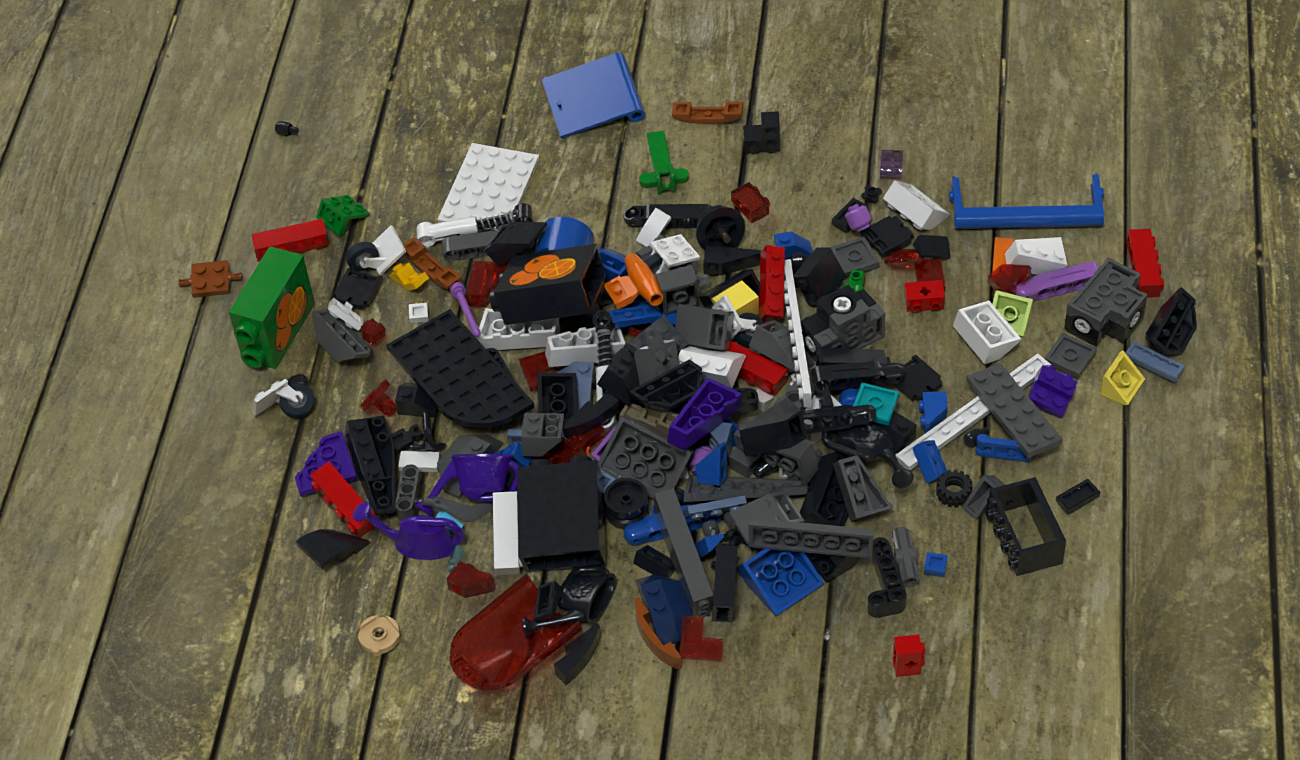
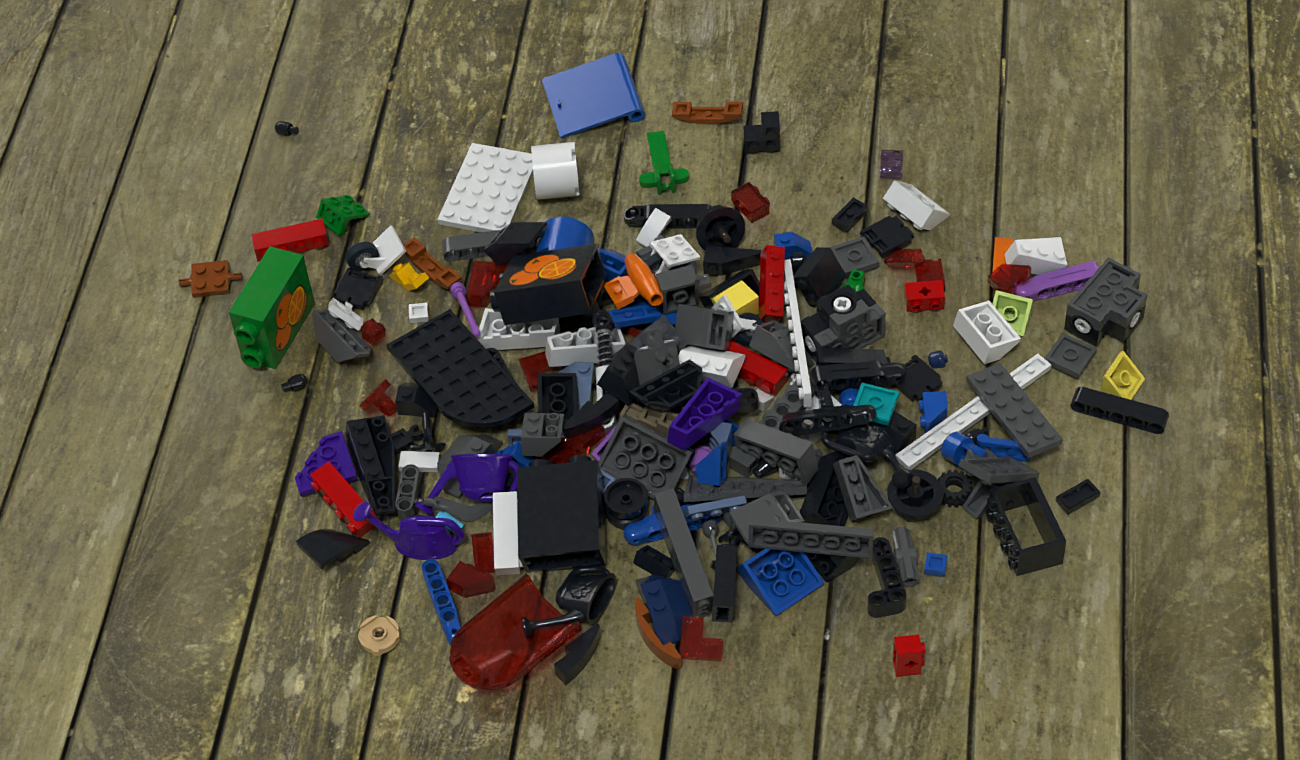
(294, 399): plate -> none
(430, 233): piece -> none
(441, 596): none -> blue piece
(454, 558): clear light blue tile -> none
(483, 551): none -> clear red slope
(547, 596): black slope -> none
(555, 170): none -> white brick
(707, 544): blue slope -> none
(773, 430): black slope -> none
(858, 217): medium lavender head -> none
(871, 194): black plate -> none
(918, 499): none -> black piece
(929, 460): blue slope -> none
(932, 246): black slope -> none
(937, 359): none -> dark blue piece
(983, 462): none -> dark grey plate
(1028, 216): blue piece -> none
(1052, 390): dark purple plate -> none
(1119, 410): none -> black beam
(1144, 261): red brick -> none
(1155, 362): sand blue plate -> none
(1174, 323): black wedge -> none

